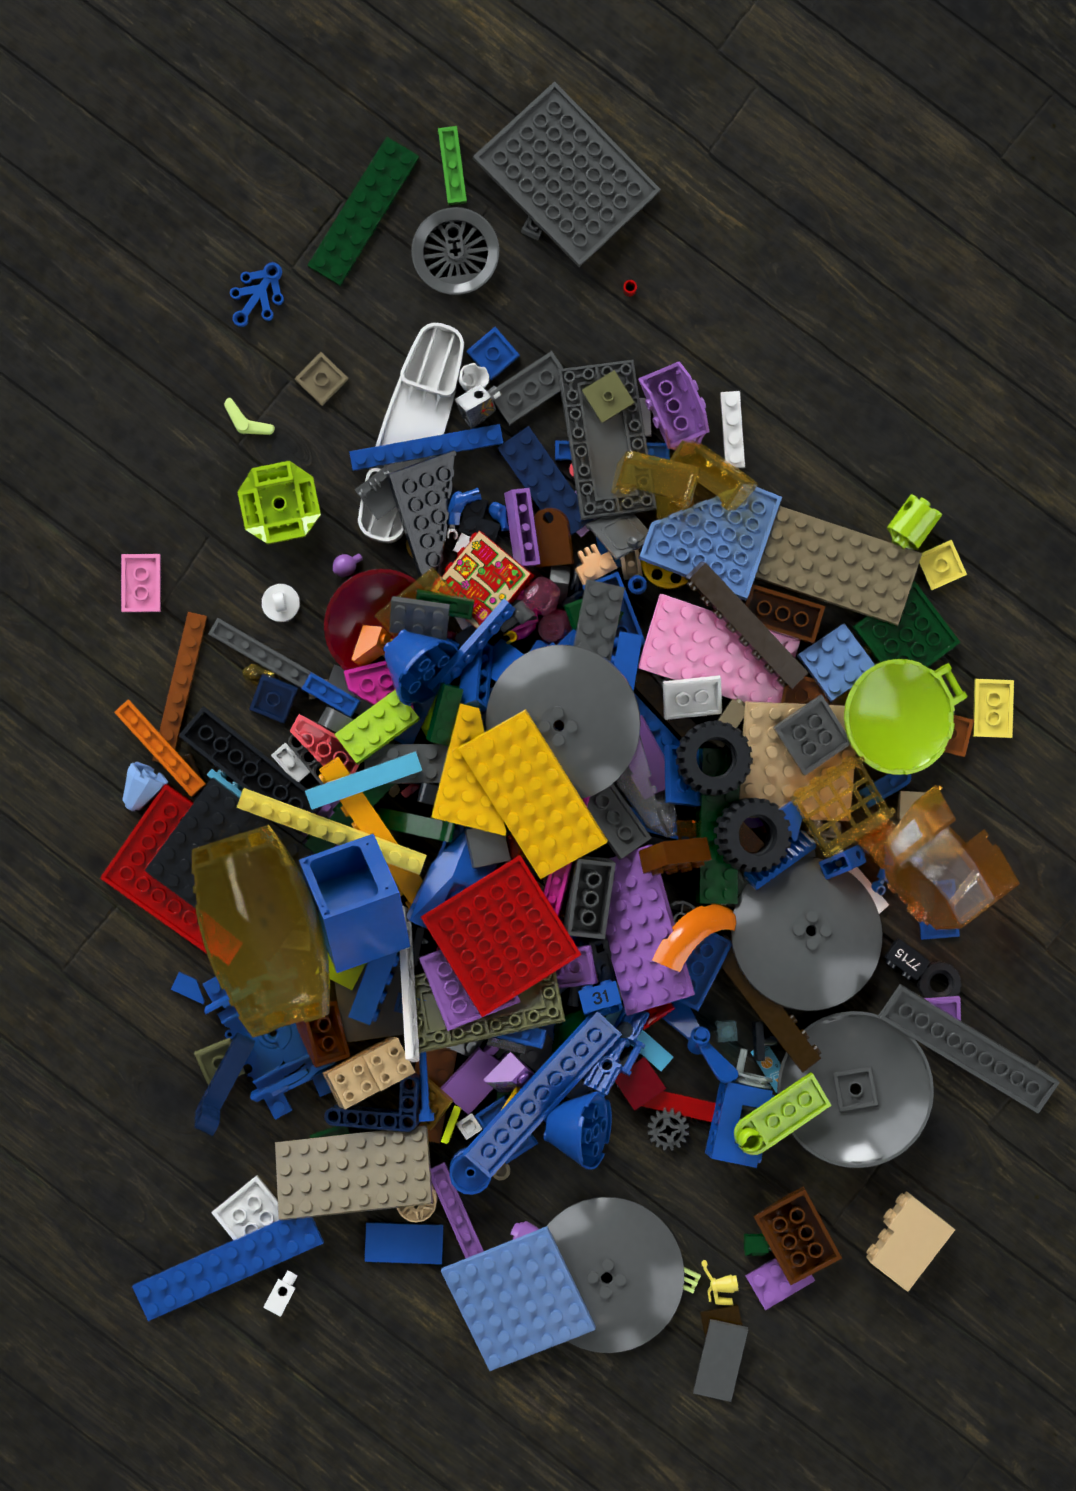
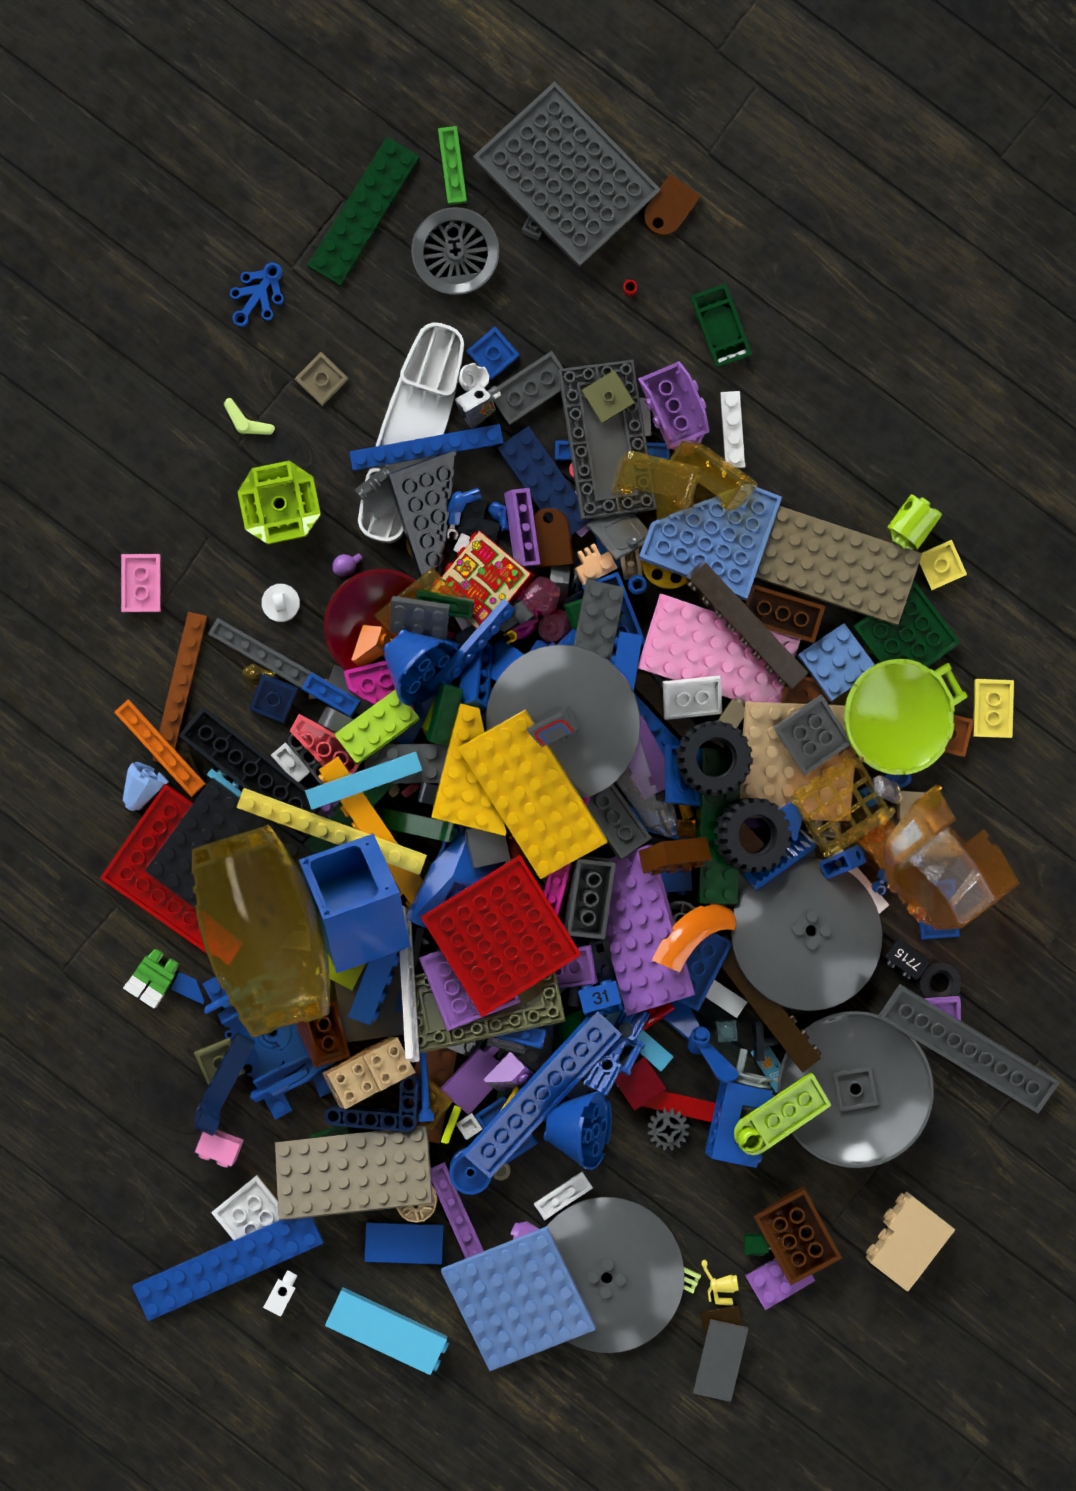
(152, 971): none -> bright green hips
(220, 1147): none -> bright pink brick
(387, 1331): none -> medium azure brick
(554, 727): none -> dark grey slope
(563, 1195): none -> white tile
(670, 206): none -> reddish brown tile
(677, 882): none -> blue brick
(686, 811): none -> light orange pin
(720, 325): none -> dark green slope
(726, 999): none -> white tile
(887, 789): none -> clear plate

